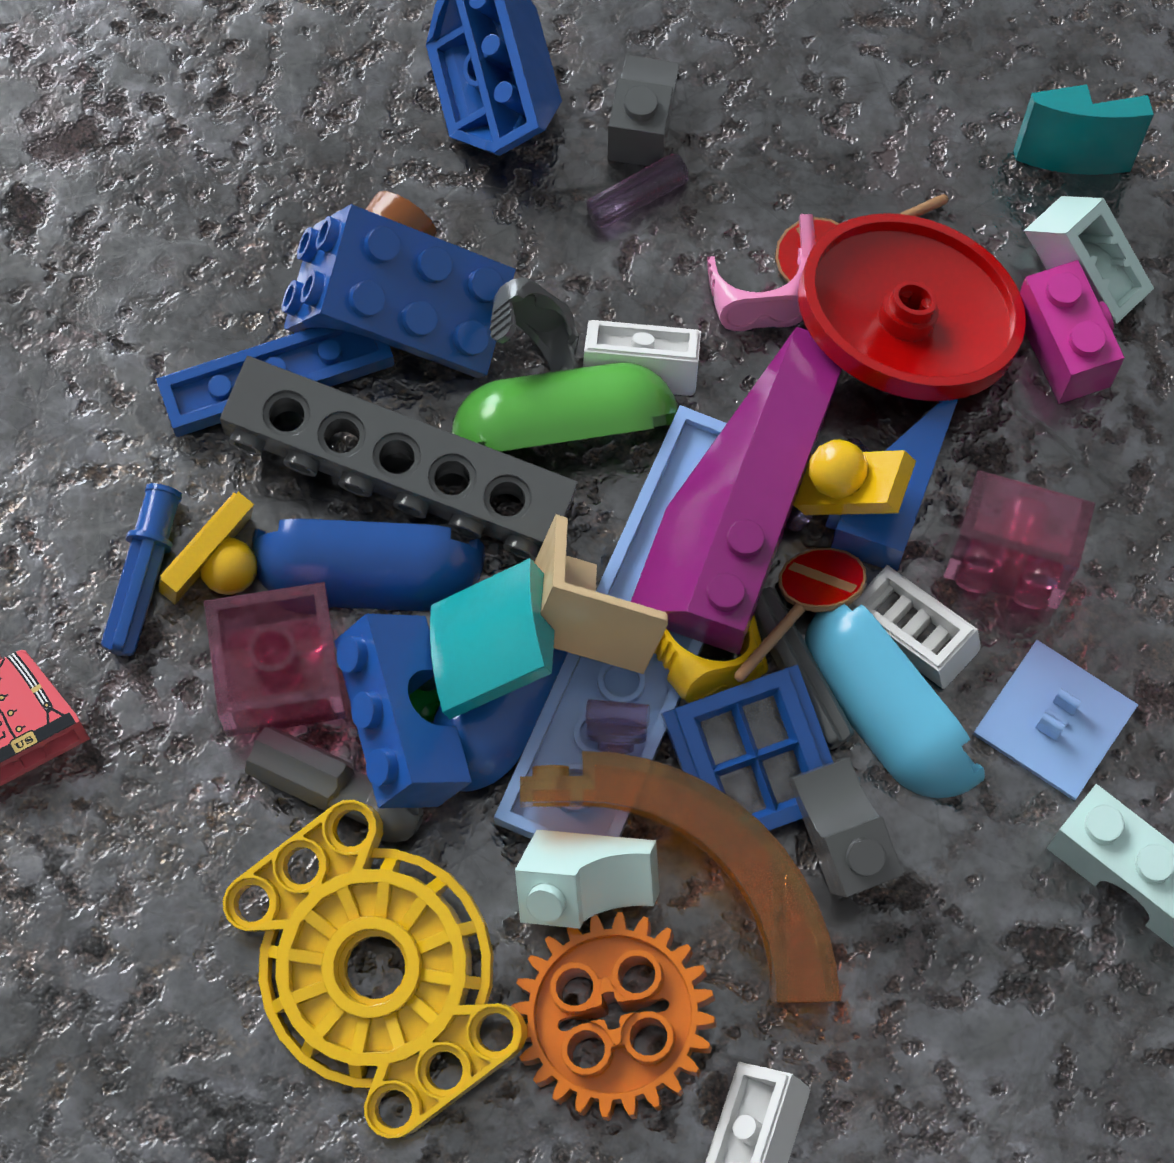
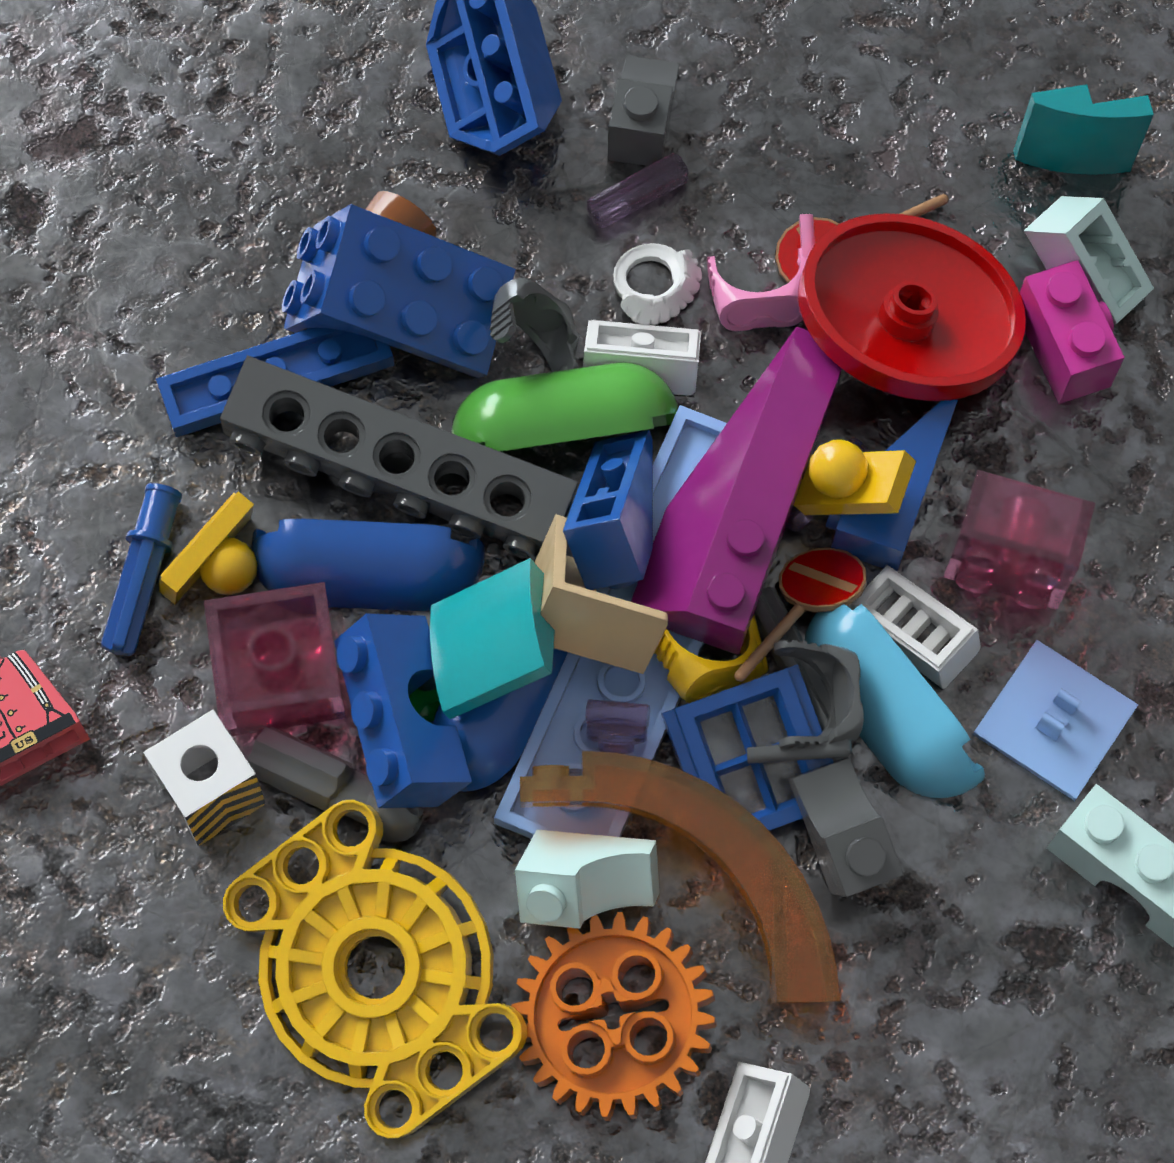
(215, 802): none -> white piece
(613, 513): none -> blue slope
(651, 309): none -> white piece
(841, 675): none -> dark grey helmet

